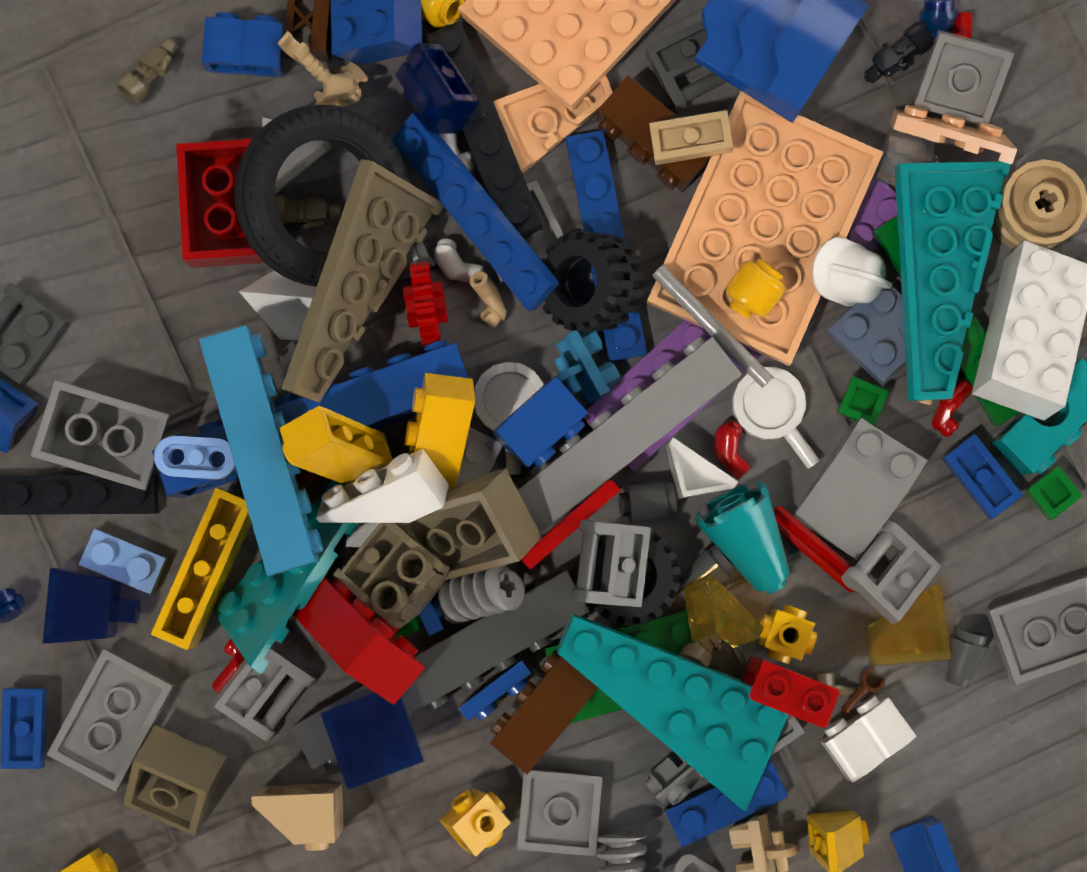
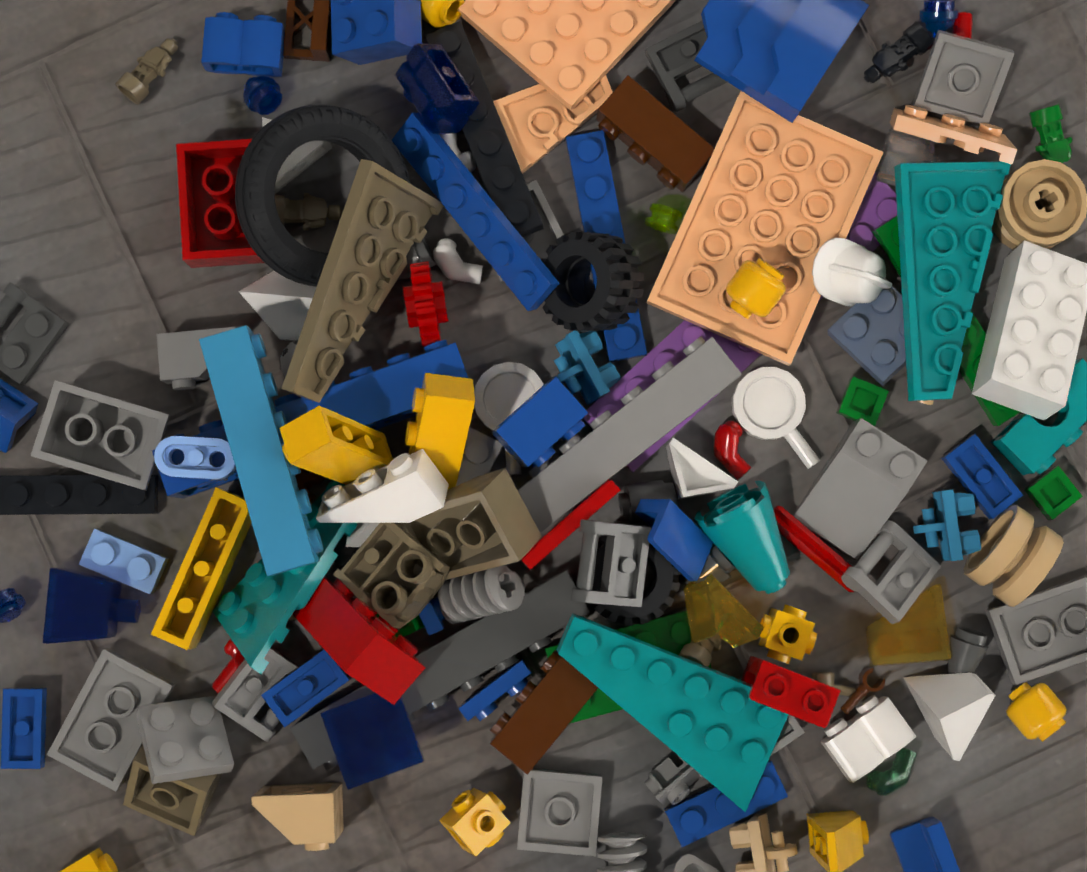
(182, 357): none -> light grey slope
(184, 739): none -> light grey plate
(262, 95): none -> clear blue plate
(305, 688): none -> blue panel
(339, 88): tan piece -> none
(490, 296): tan arm -> none
(663, 218): none -> clear neon green bush
(675, 536): none -> blue panel
(691, 137): tan plate -> none
(712, 326): light grey bar -> none
(895, 777): none -> clear green arm
(943, 417): red arm -> none
(947, 509): none -> dark azure hips
(951, 707): none -> white slope
(1014, 556): none -> tan wheel
(1036, 711): none -> yellow head
(1048, 124): none -> green piece

